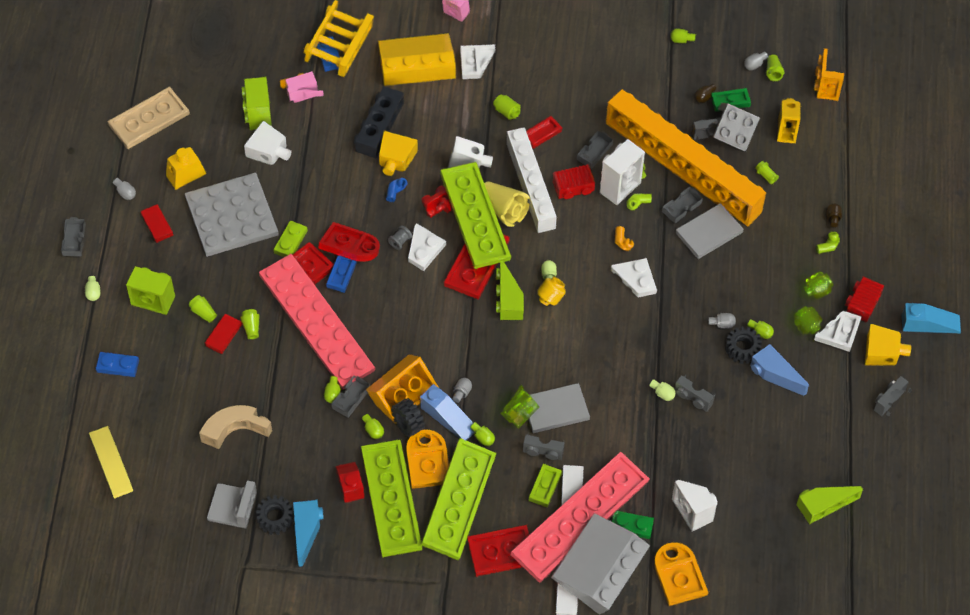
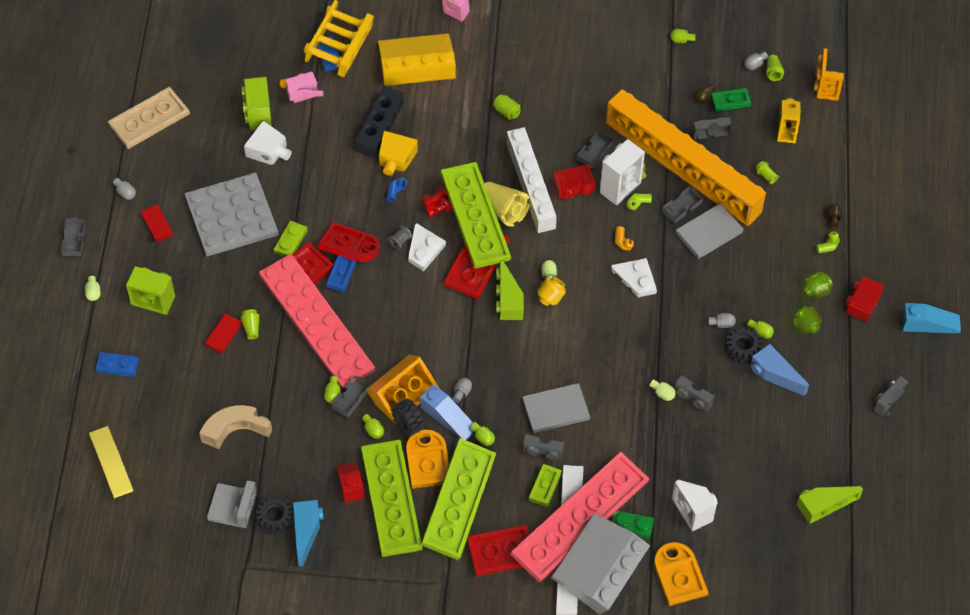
(183, 167): yellow torso -> none
(202, 308): lime cone -> none
(467, 152): white torso -> none
(475, 60): white wing -> none
(520, 408): clear neon green piece -> none
(543, 131): red tile -> none
(735, 126): light grey bracket -> none
(840, 331): white wing -> none
(884, 346): yellow torso -> none

